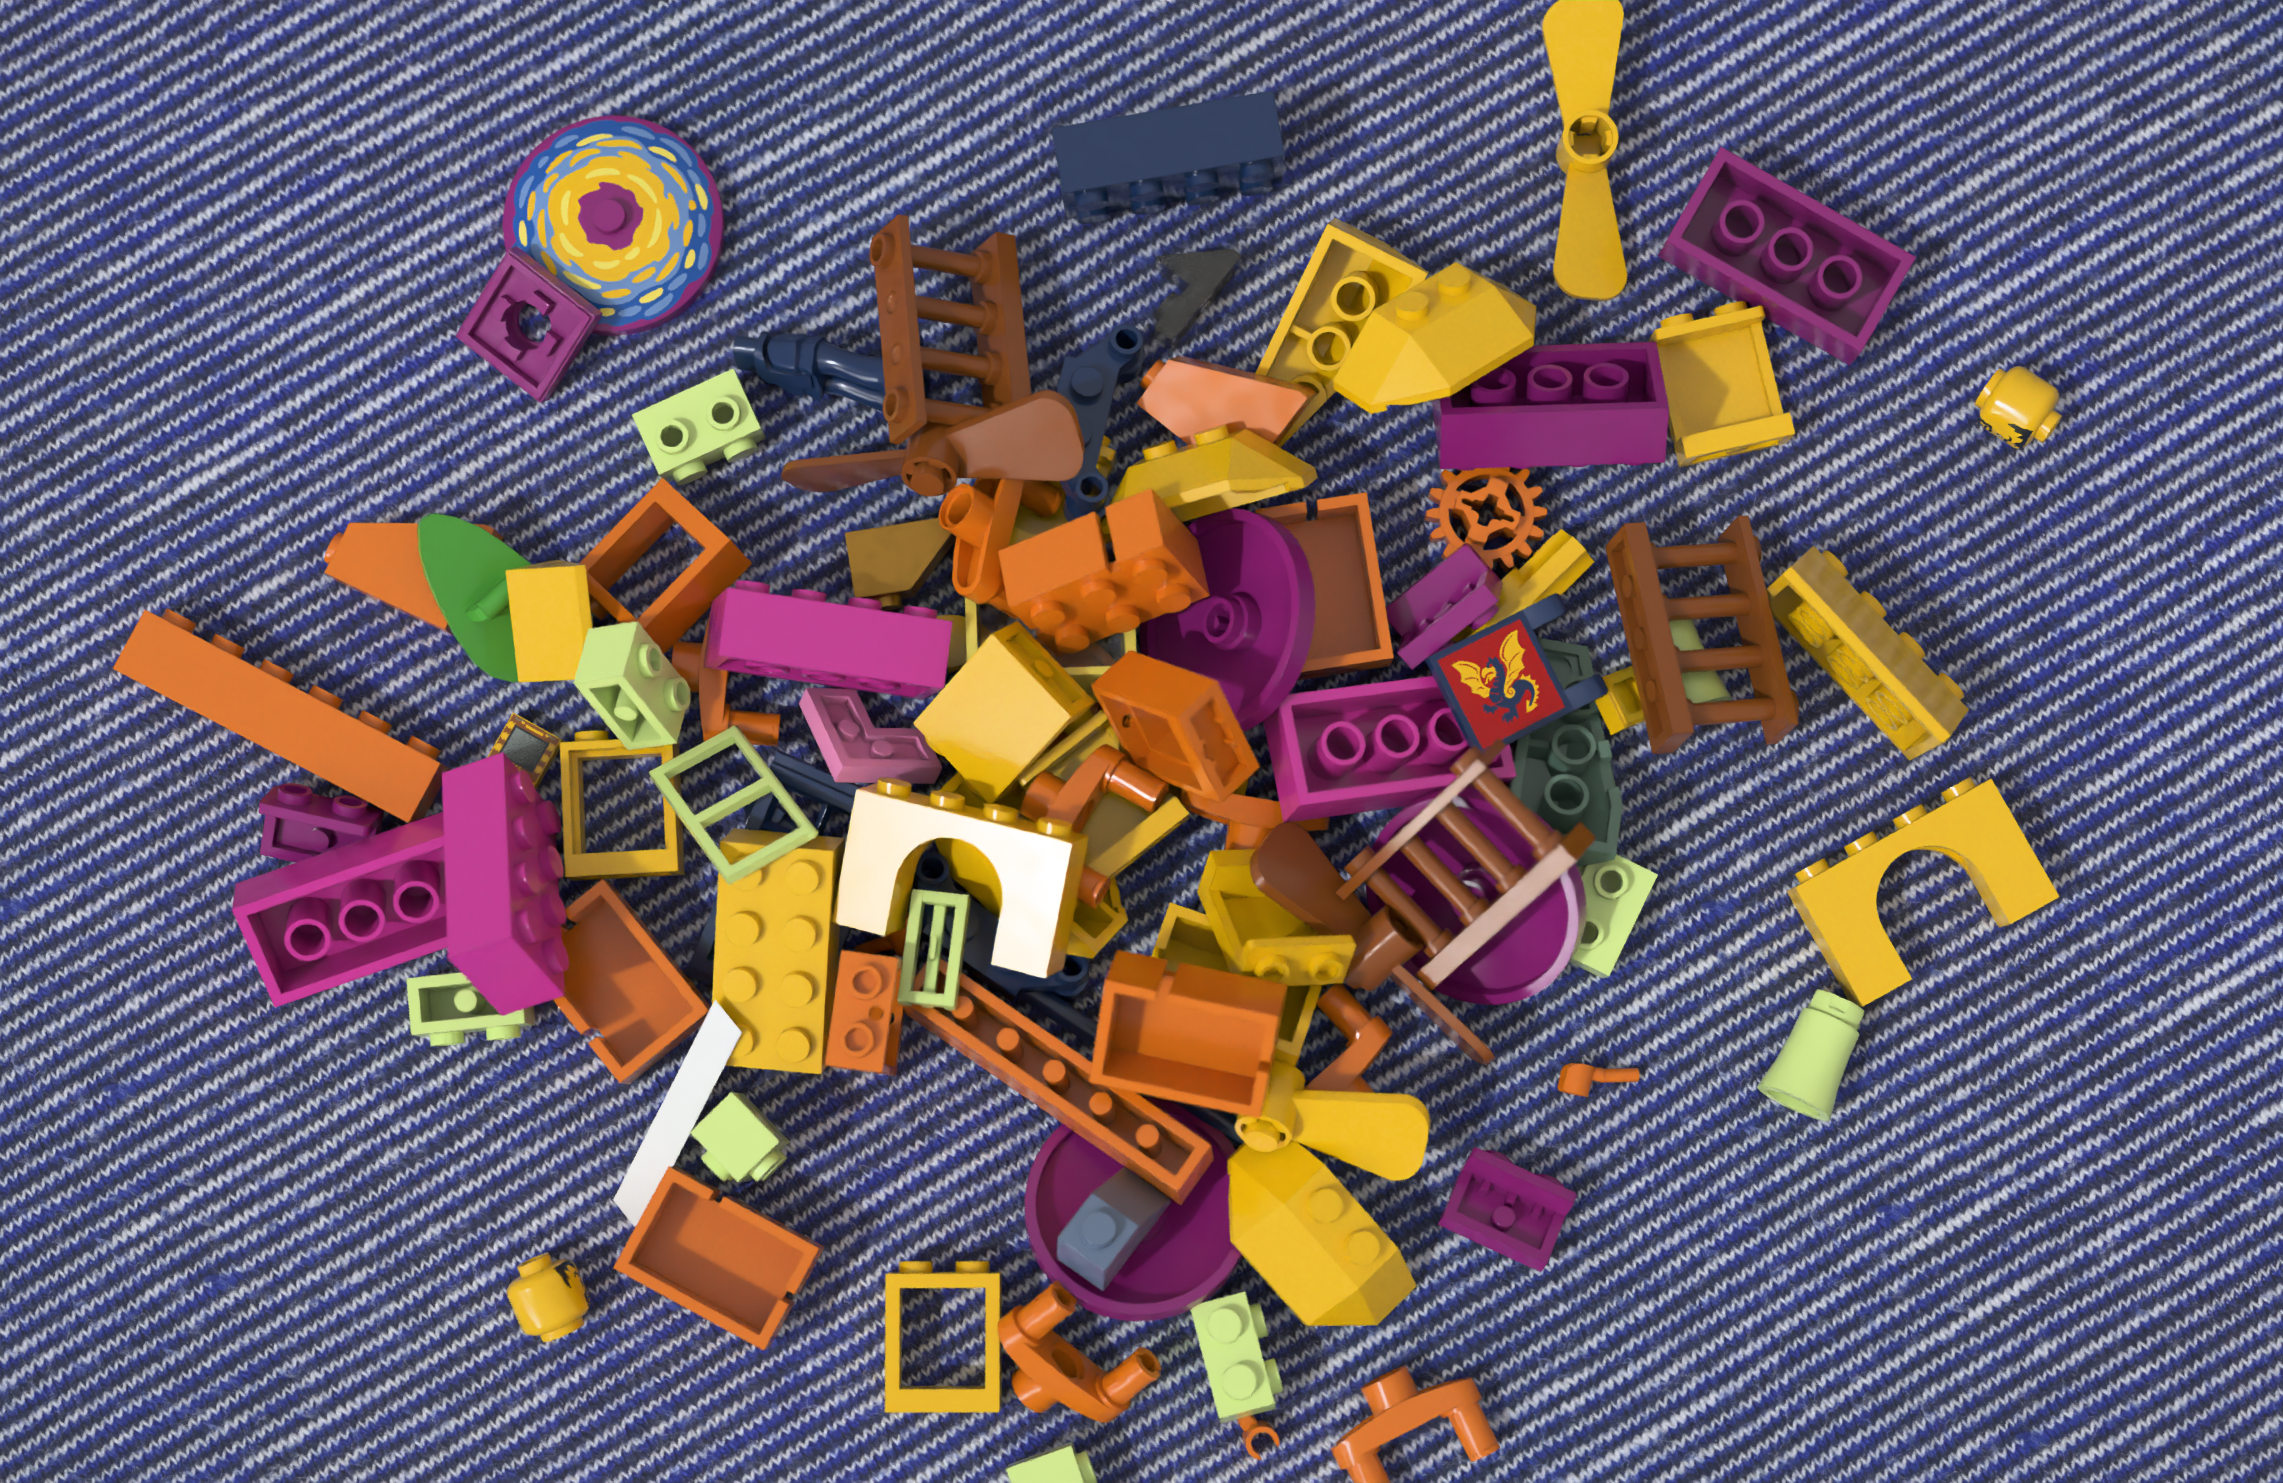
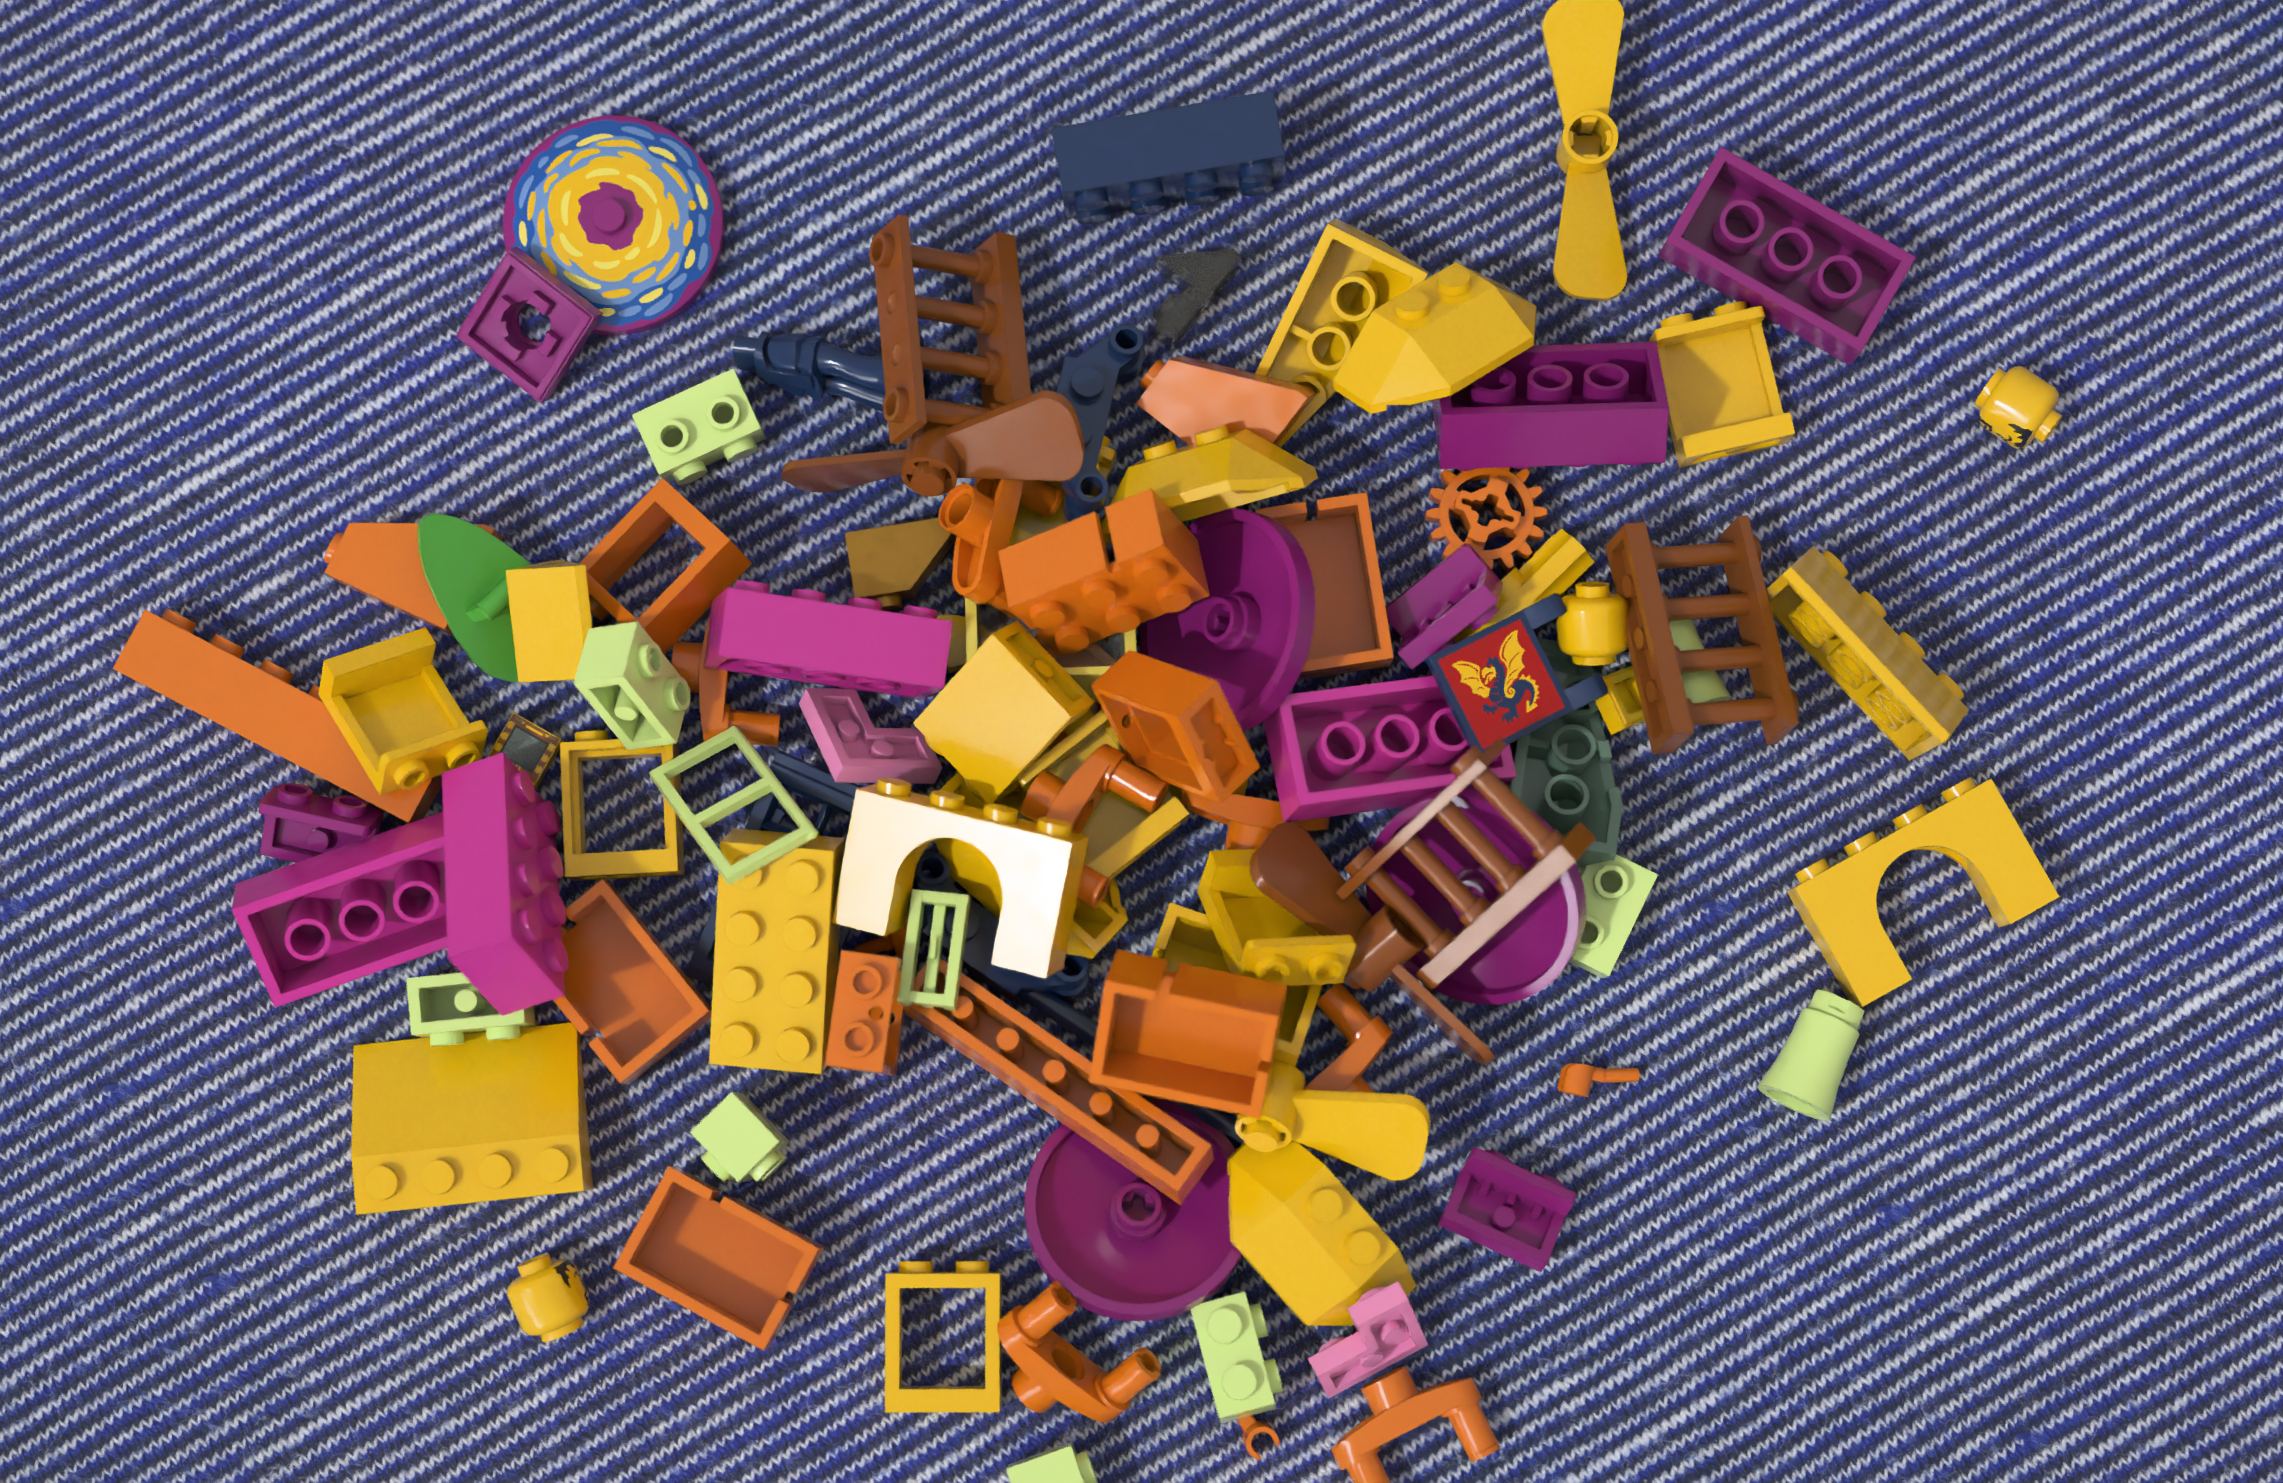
(399, 712): none -> yellow panel
(469, 1120): none -> yellow slope
(678, 1111): white sticker -> none
(1110, 1227): sand blue slope -> none
(1384, 1336): none -> bright pink plate
(1593, 624): none -> yellow head

